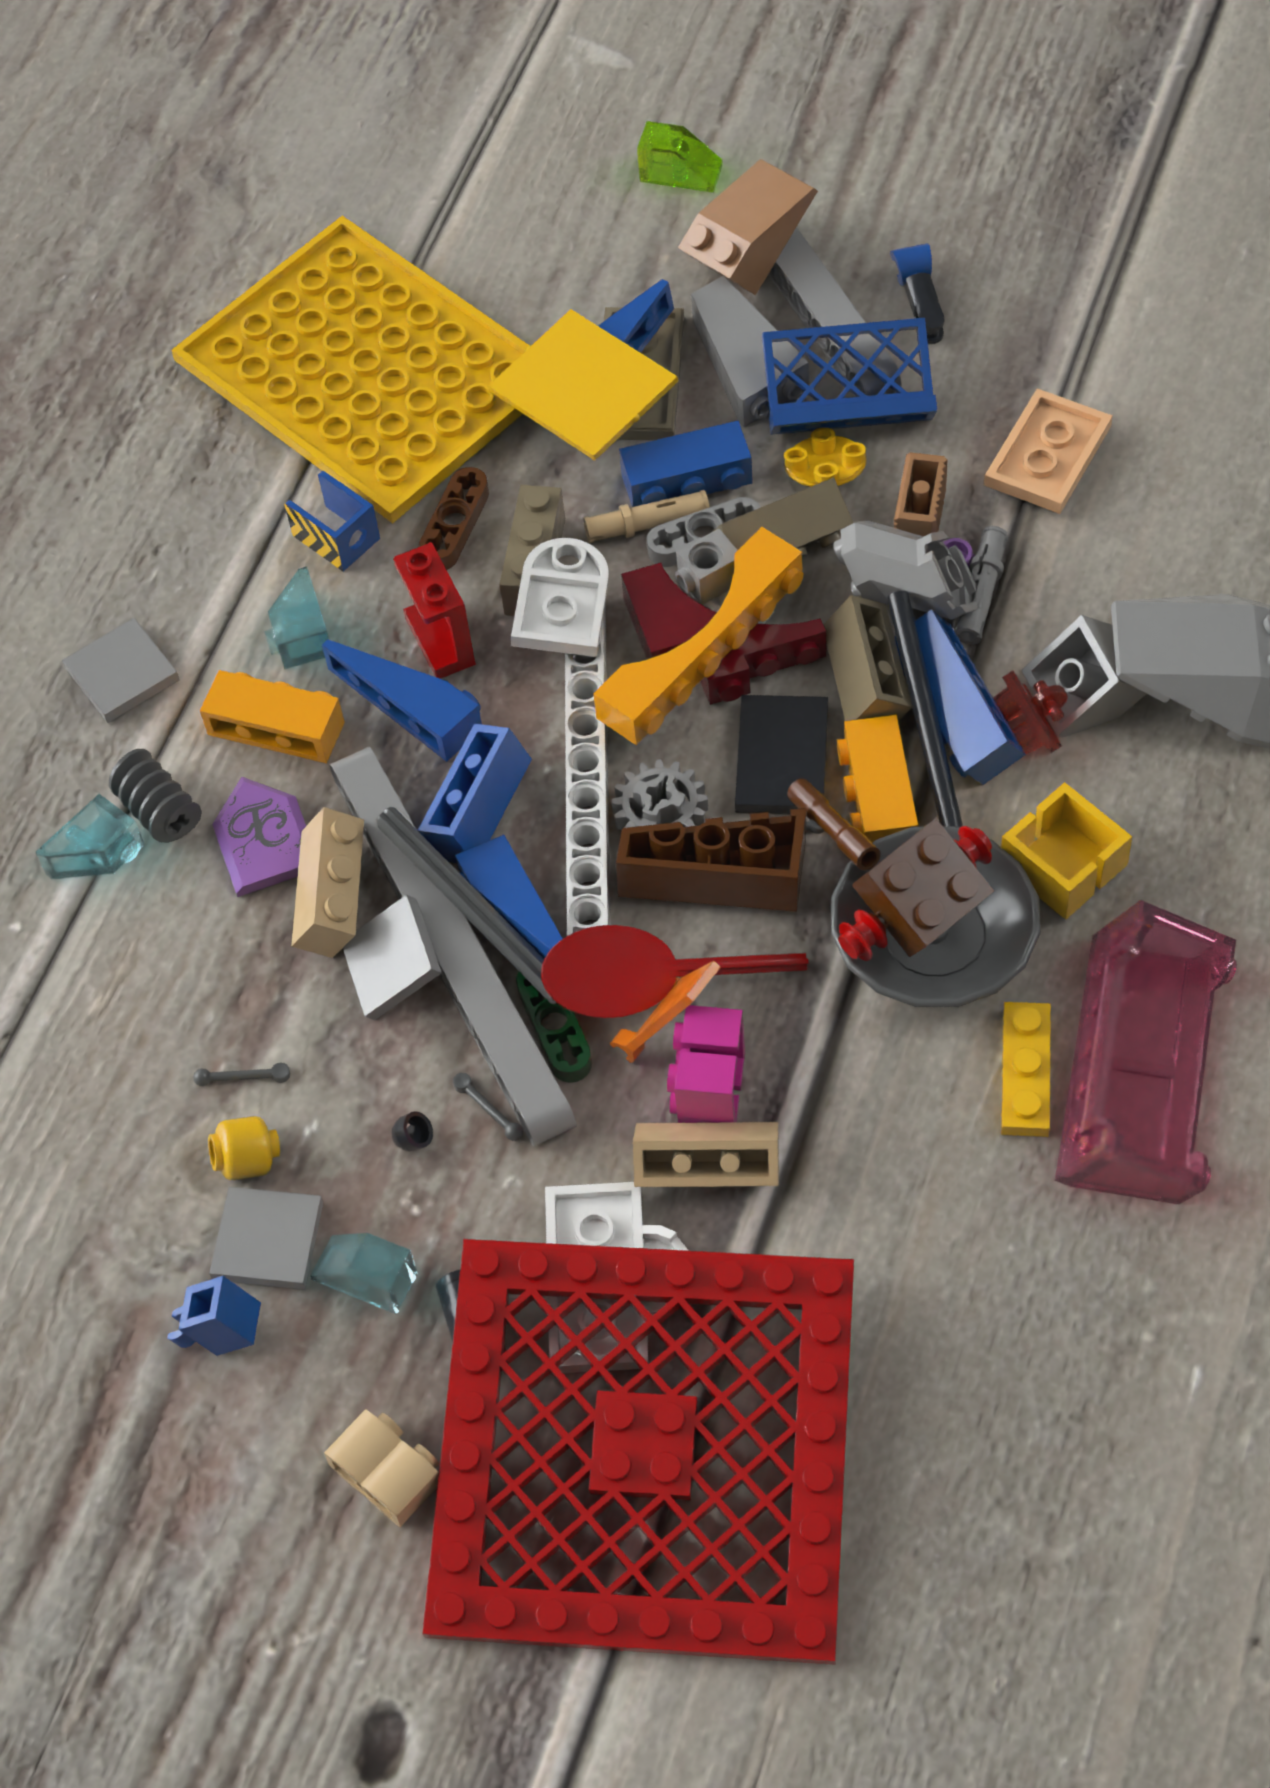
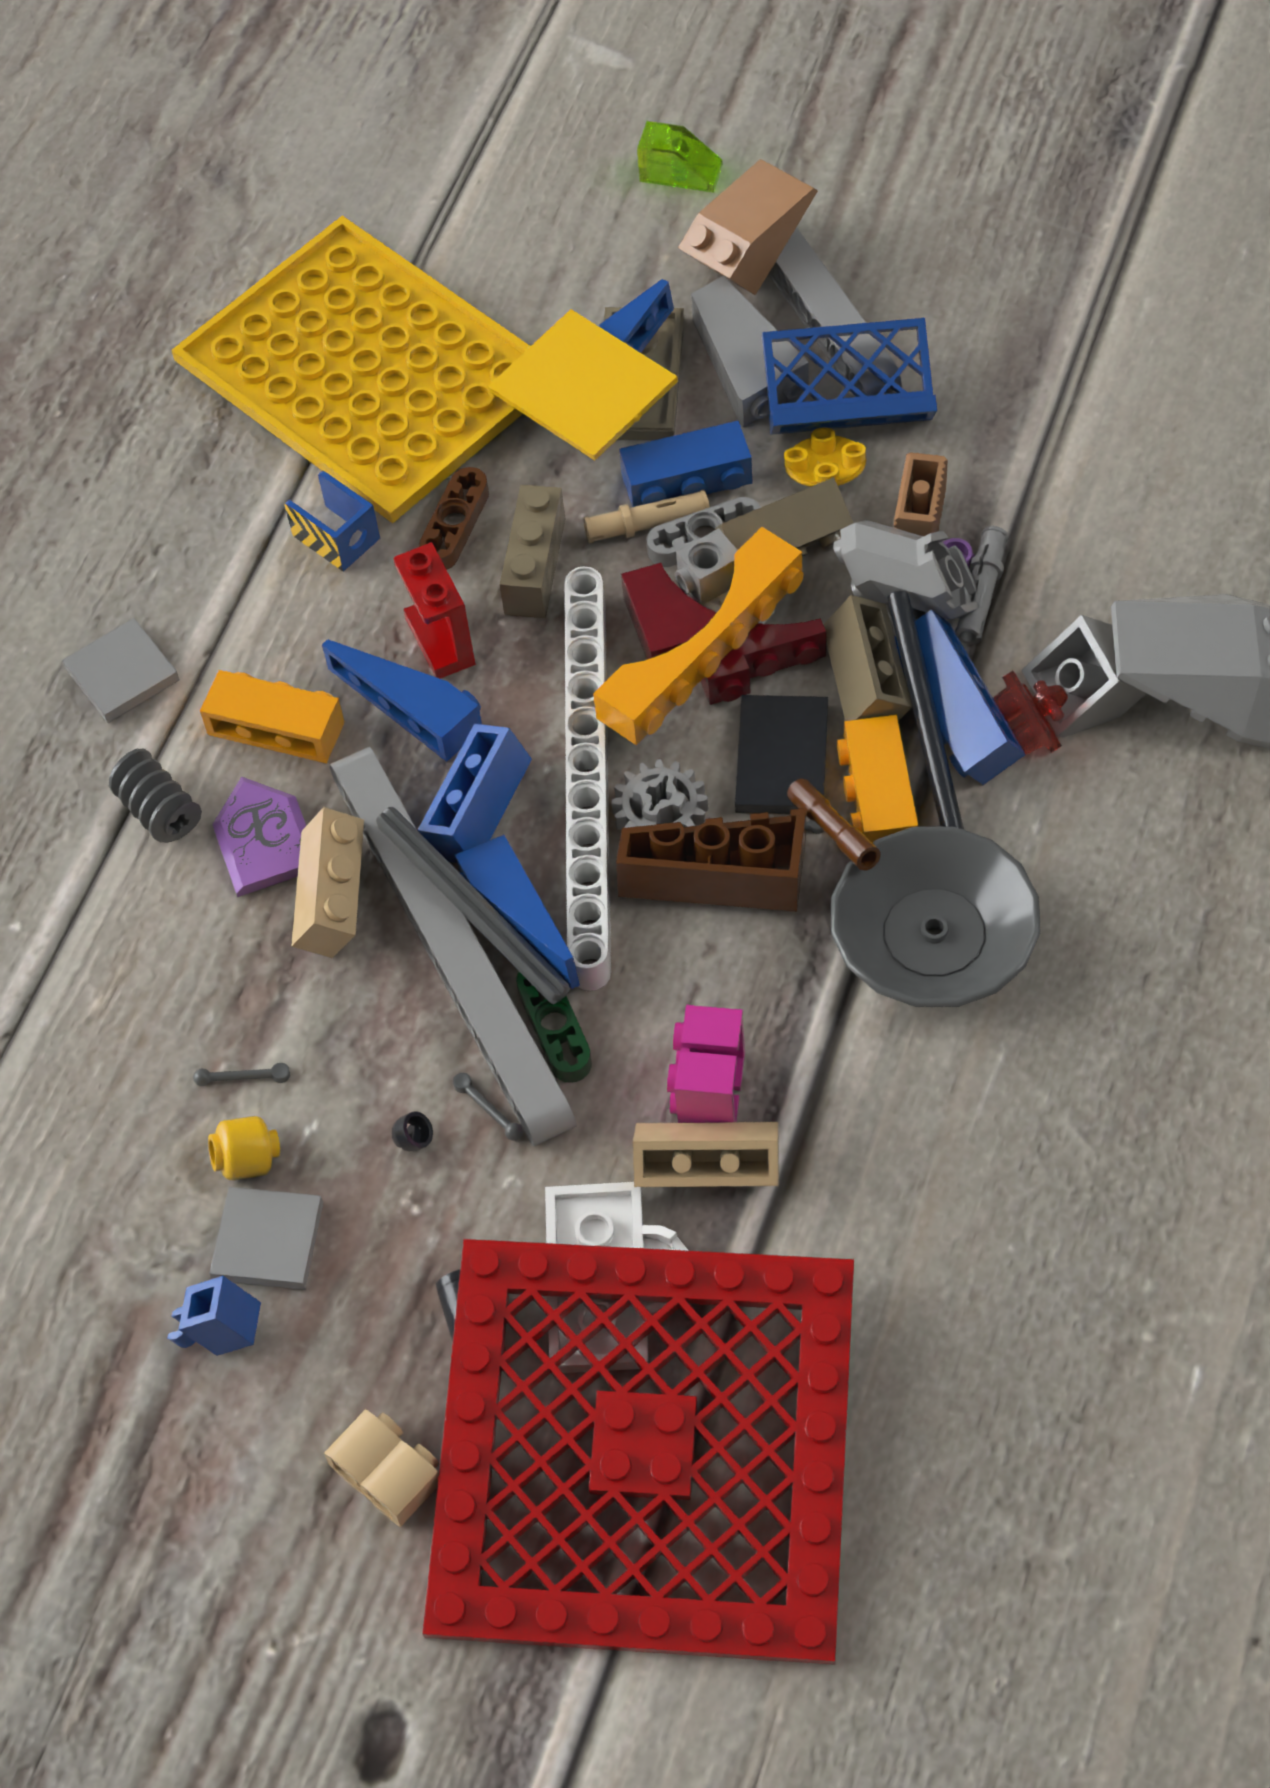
(92, 842): clear light blue slope -> none
(297, 623): clear light blue slope -> none
(367, 1269): clear light blue slope -> none
(391, 957): tile -> none
(560, 603): white plate -> none
(629, 970): red piece -> none
(680, 997): orange flag -> none
(915, 272): piece -> none
(919, 891): reddish brown brick -> none
(1026, 1069): yellow plate -> none
(1048, 450): light nougat plate -> none
(1073, 849): yellow piece -> none
(1143, 1057): clear pink windscreen -> none

